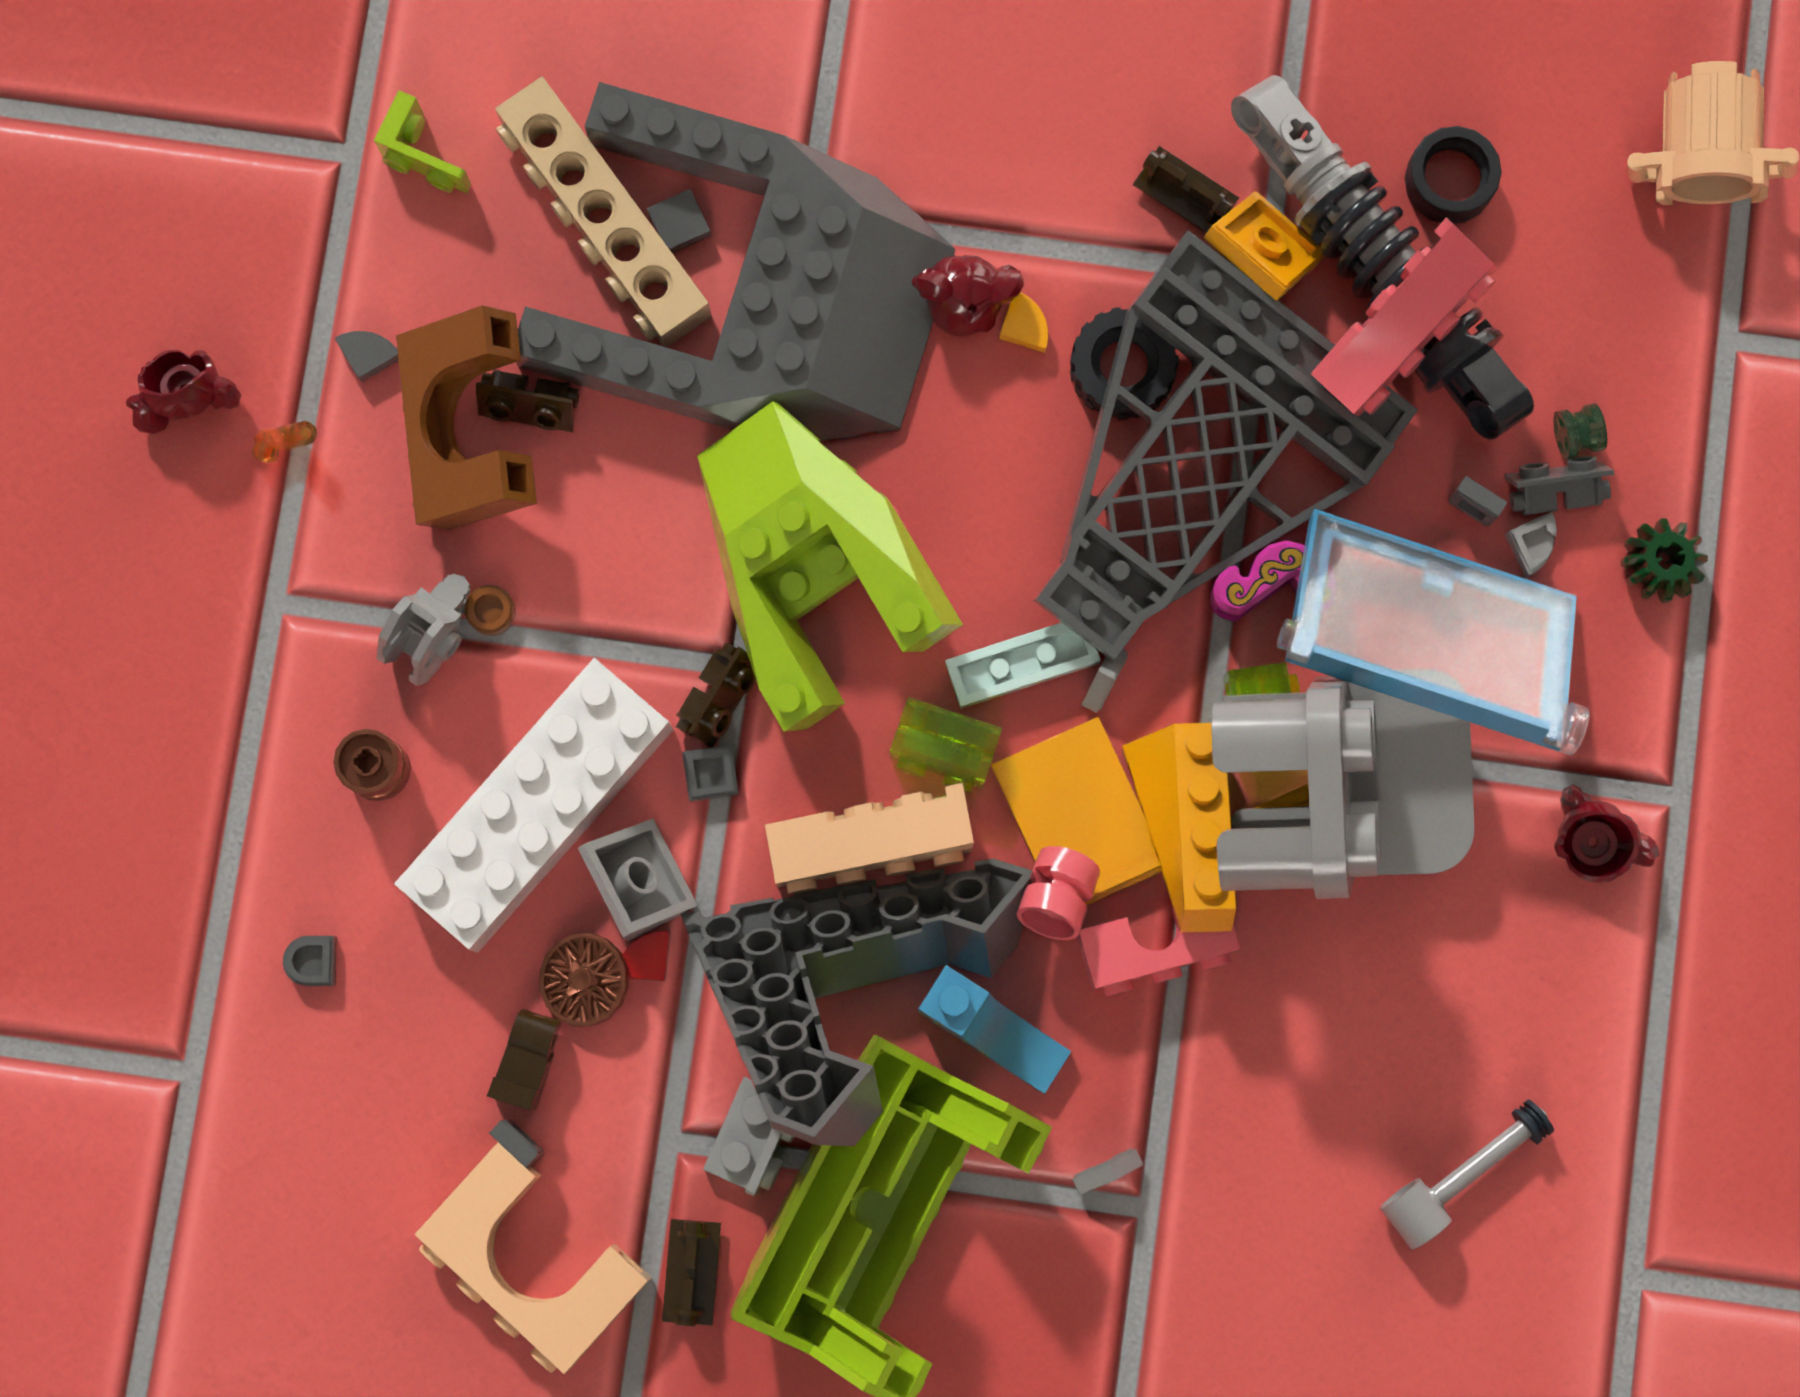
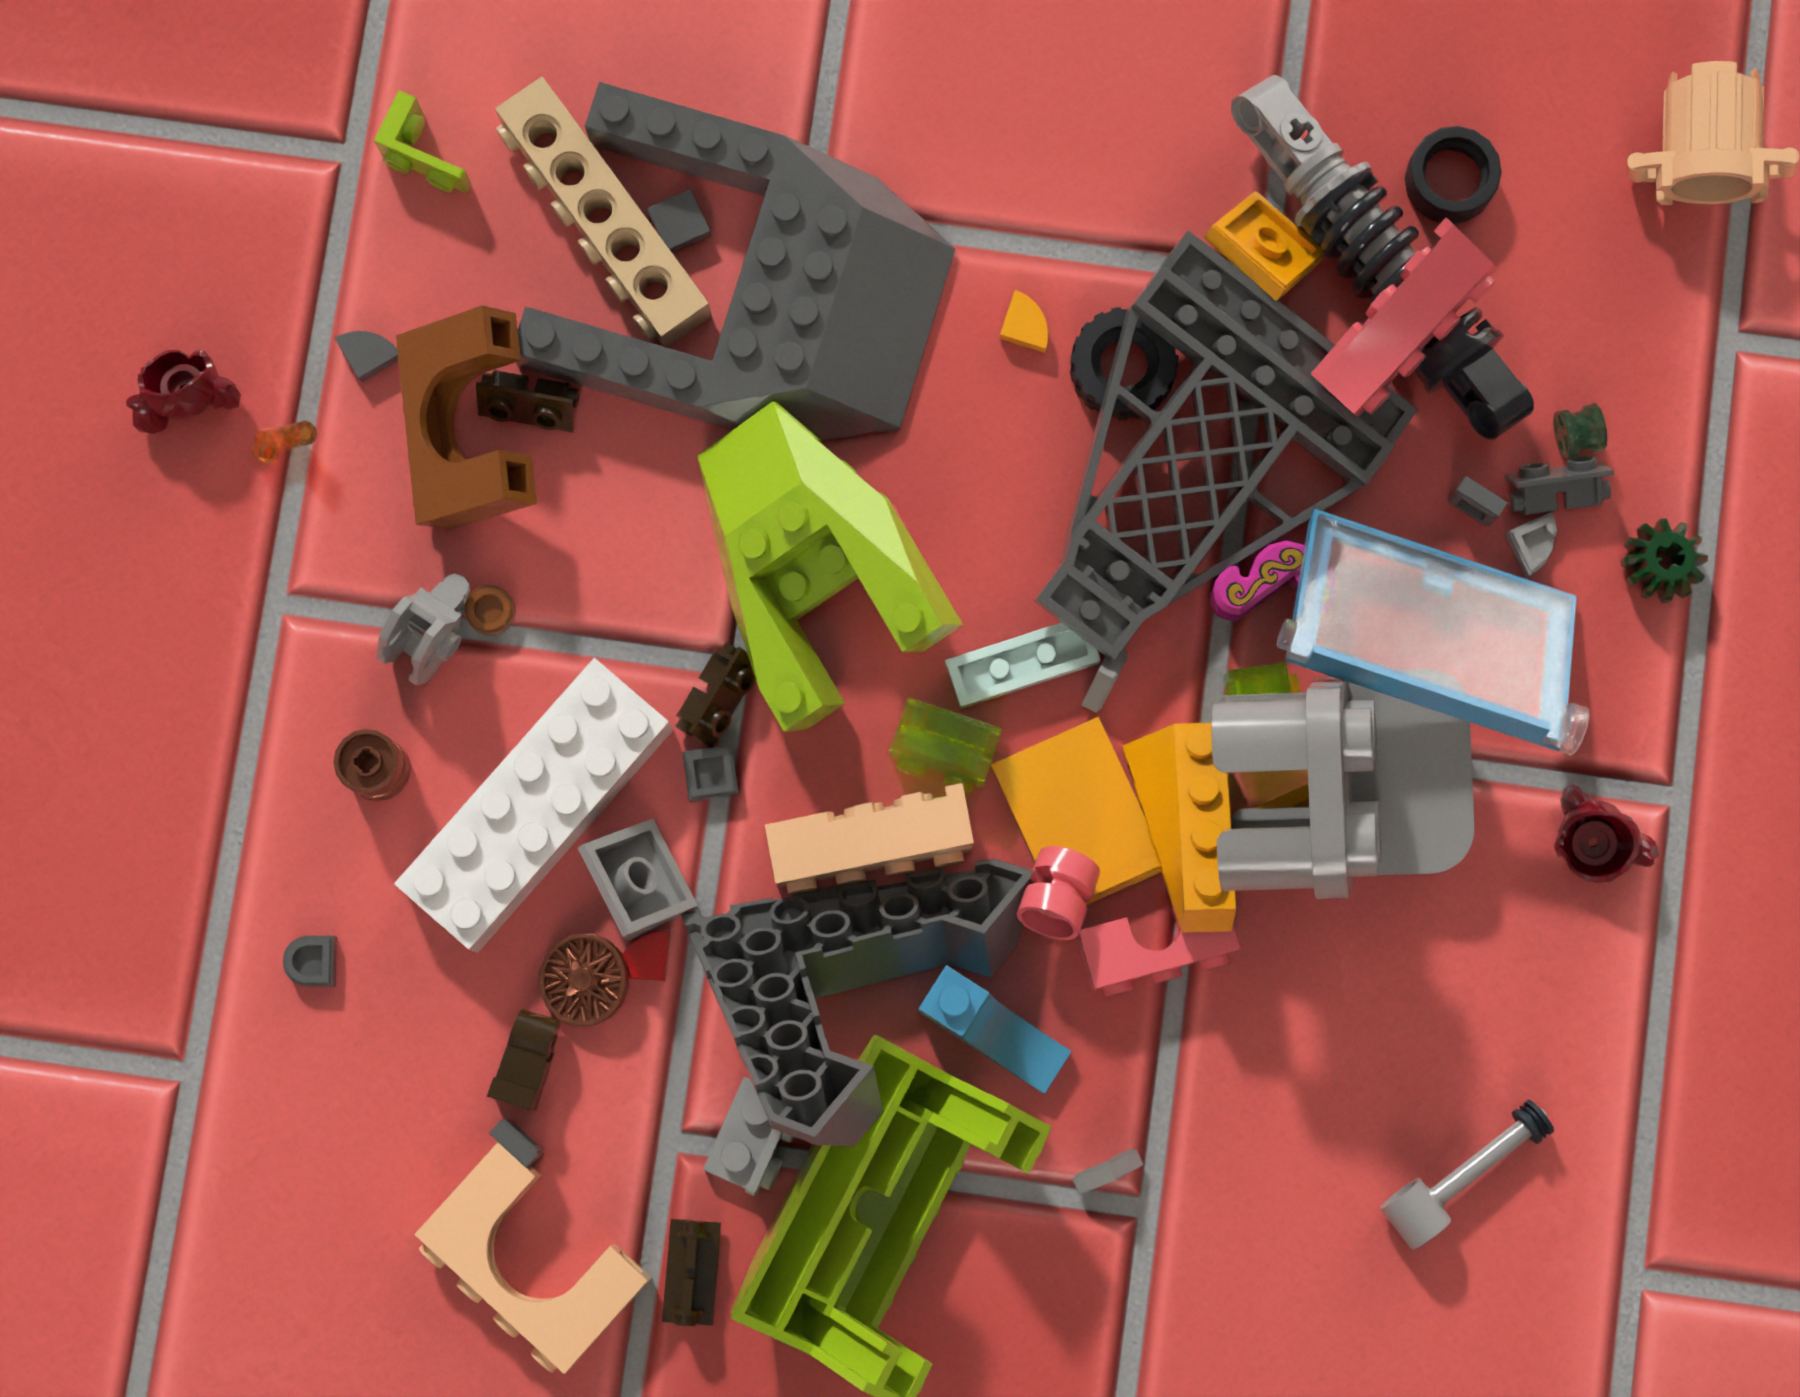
(964, 281): dark red hair -> none
(1184, 189): dark brown hinge -> none

